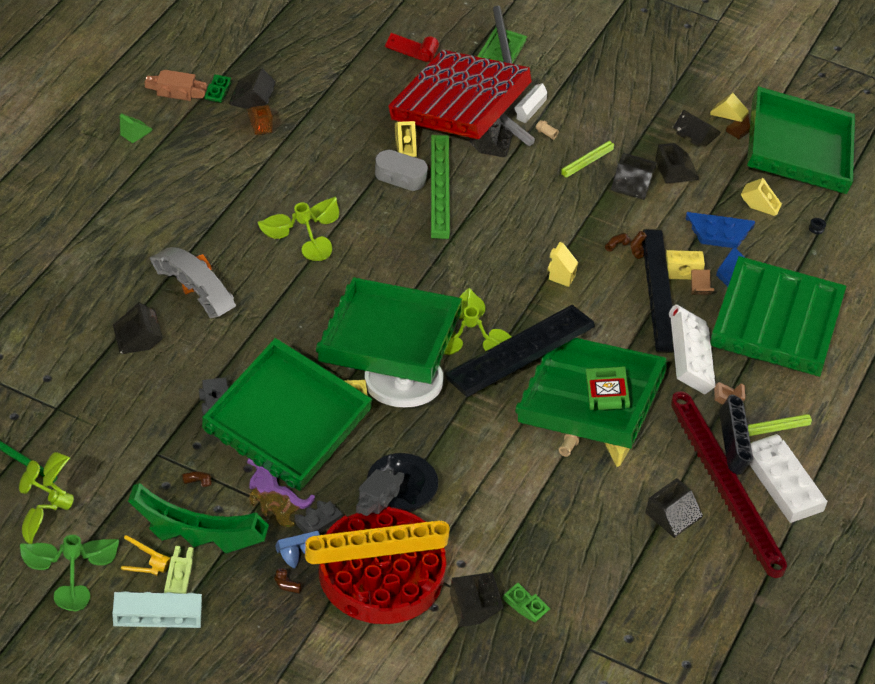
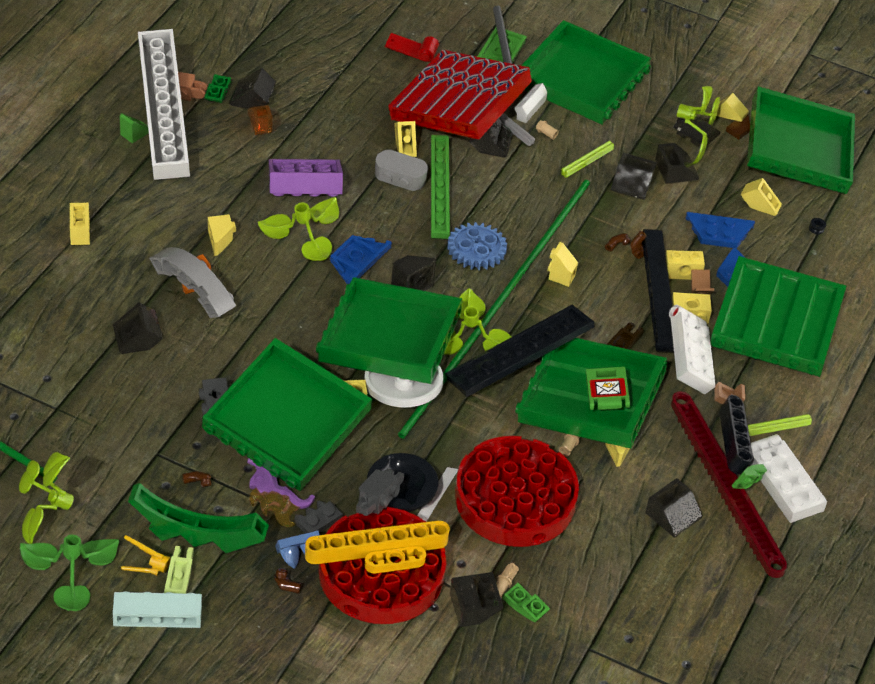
(79, 224): none -> light yellow brick
(163, 104): none -> white brick
(220, 232): none -> light yellow slope
(305, 177): none -> medium lavender slope
(357, 256): none -> blue wing
(378, 557): none -> yellow beam
(414, 272): none -> clear smoke slope
(443, 483): none -> white sticker
(477, 246): none -> medium blue gear
(500, 300): none -> green piece
(505, 579): none -> tan axle
(516, 491): none -> red brick
(586, 71): none -> green panel
(625, 337): none -> dark brown hinge
(689, 113): none -> lime plant
(695, 303): none -> light yellow brick
(749, 476): none -> bright green slope

